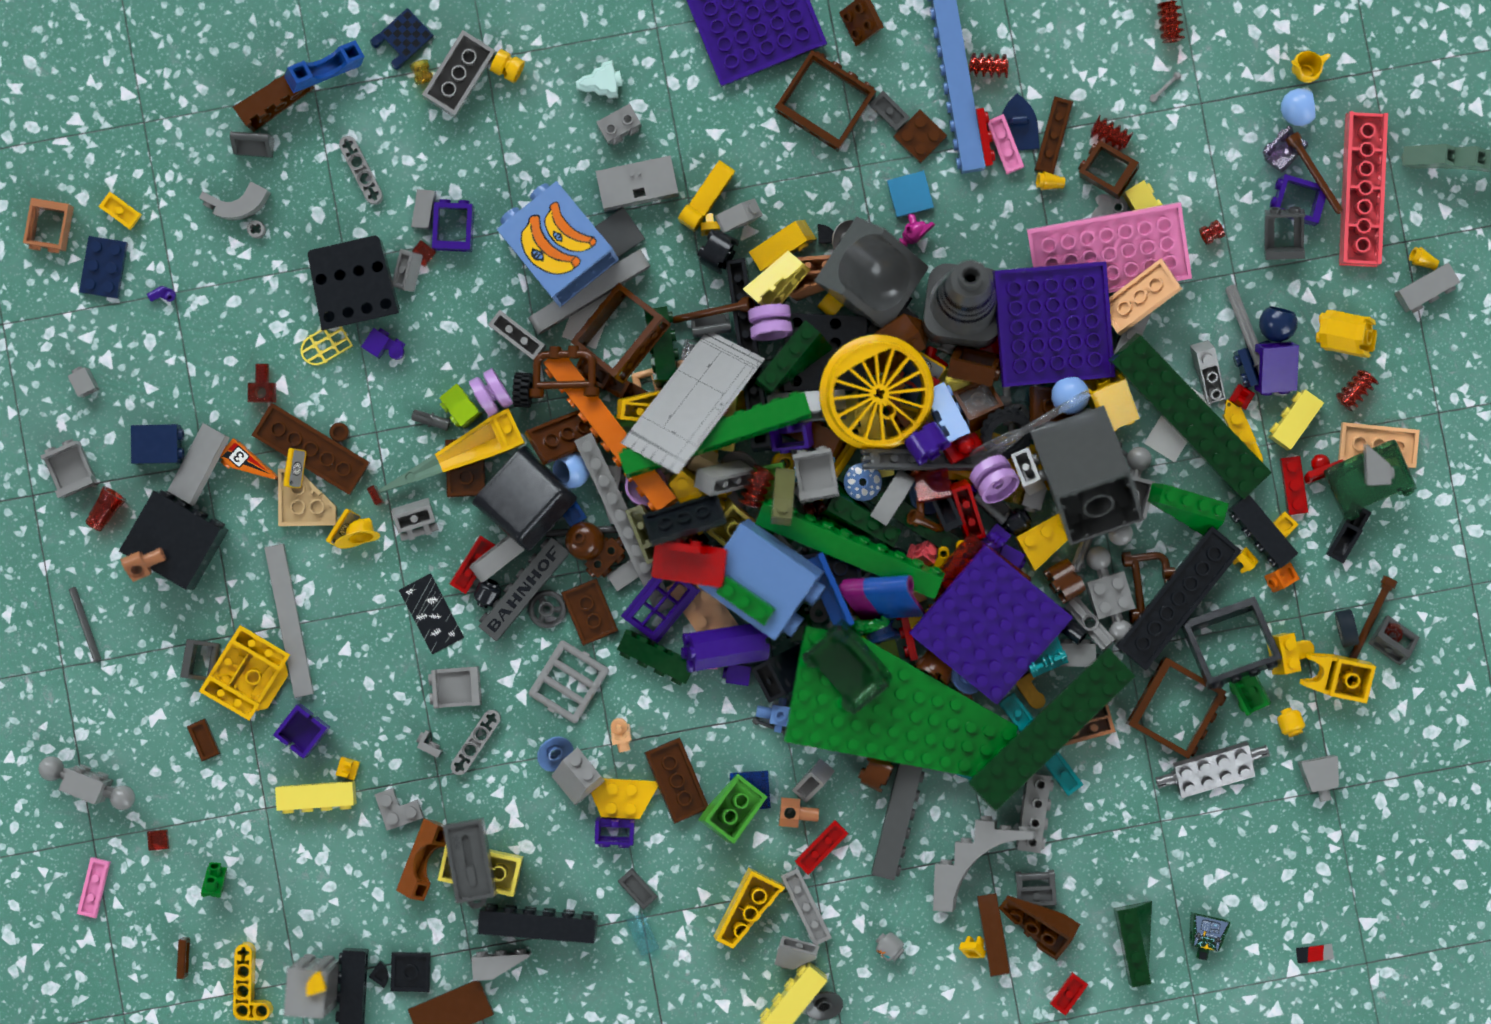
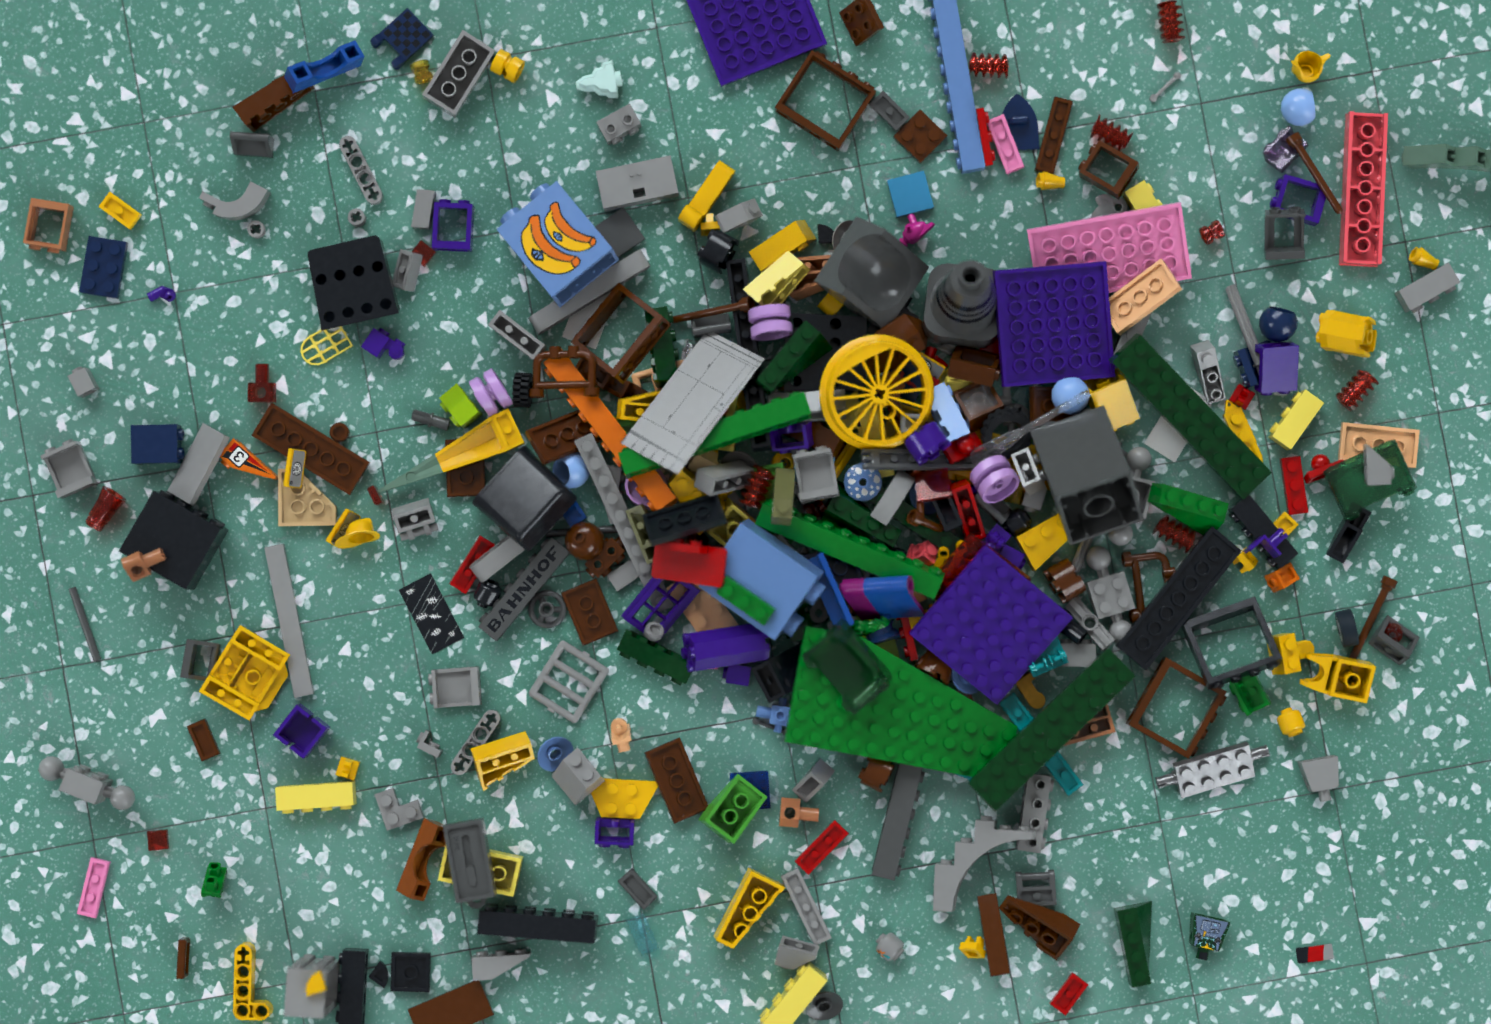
(355, 212): none -> light grey bush
(501, 757): none -> yellow wedge
(653, 631): none -> light grey tile
(905, 424): none -> light grey tile
(1175, 533): none -> clear red piece
(1269, 544): none -> dark purple bracket

